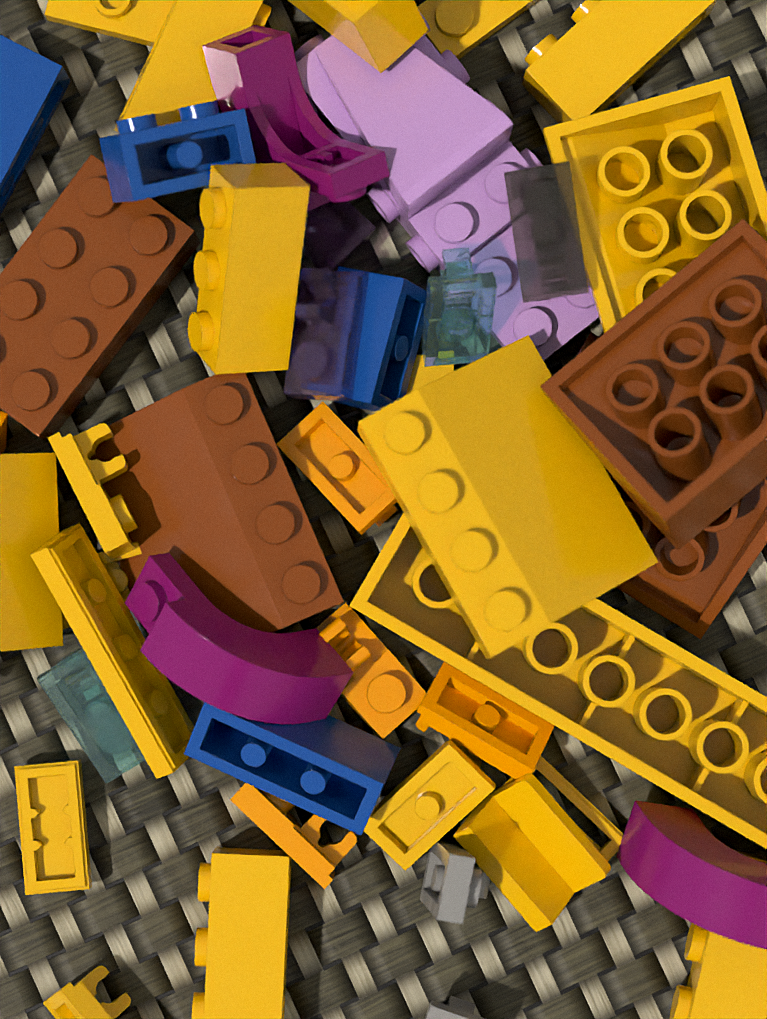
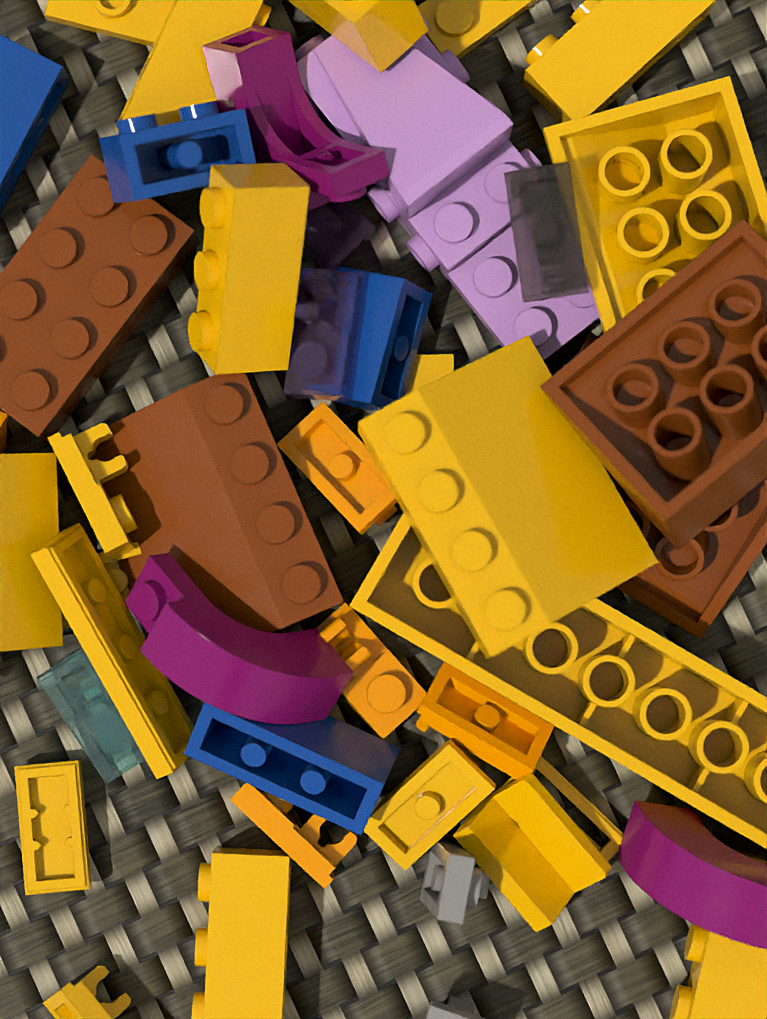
(458, 312): clear light blue plate -> none

